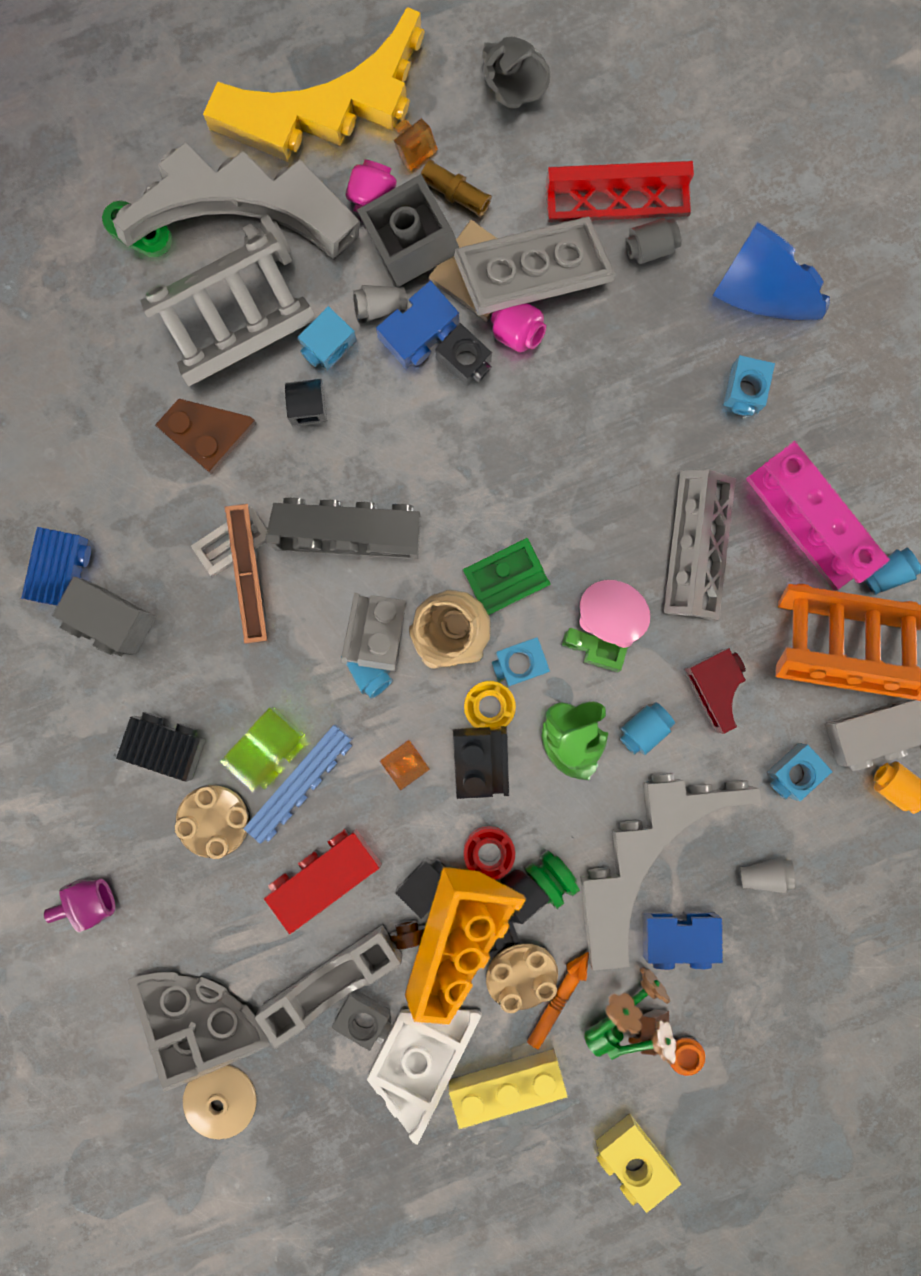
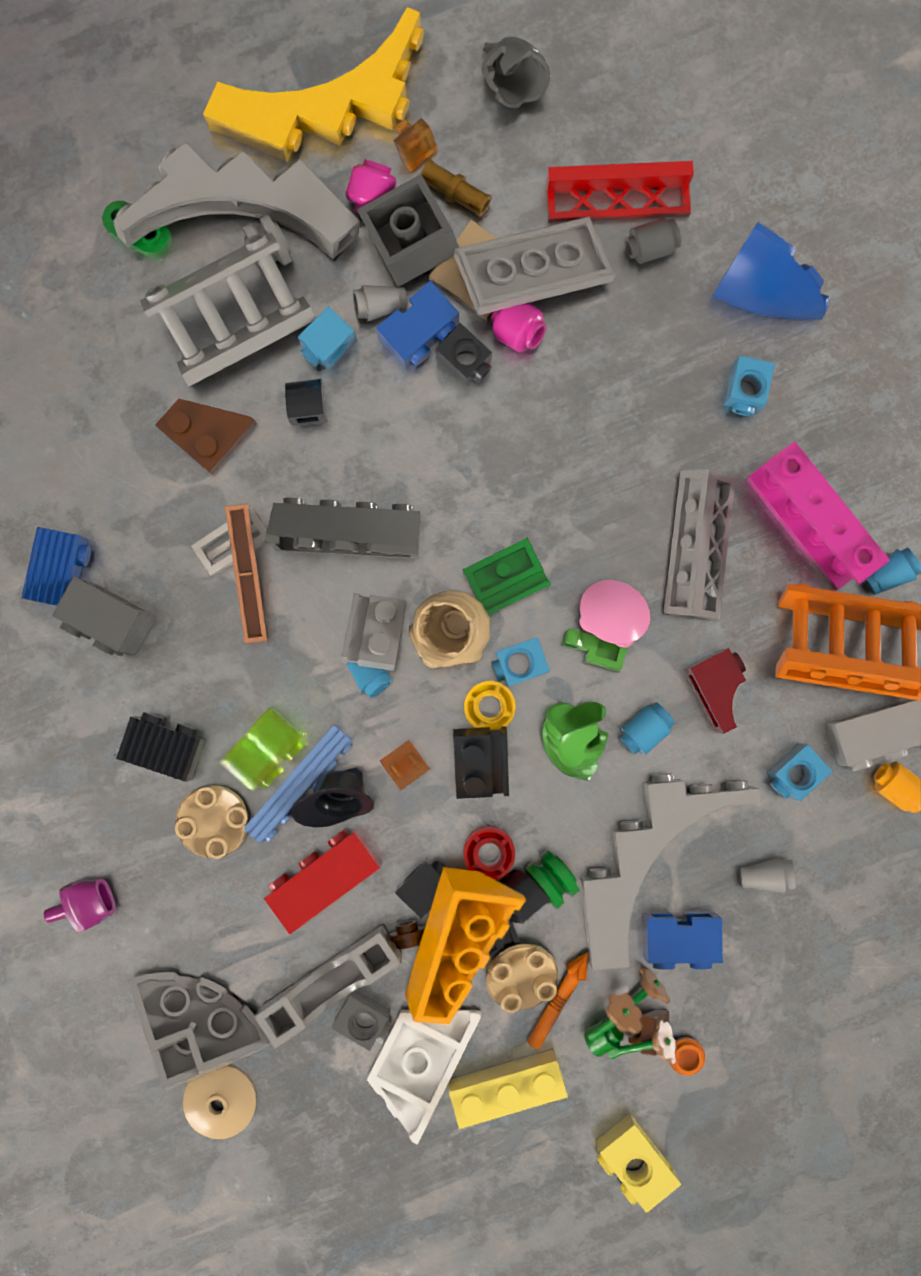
(334, 800): none -> black piece

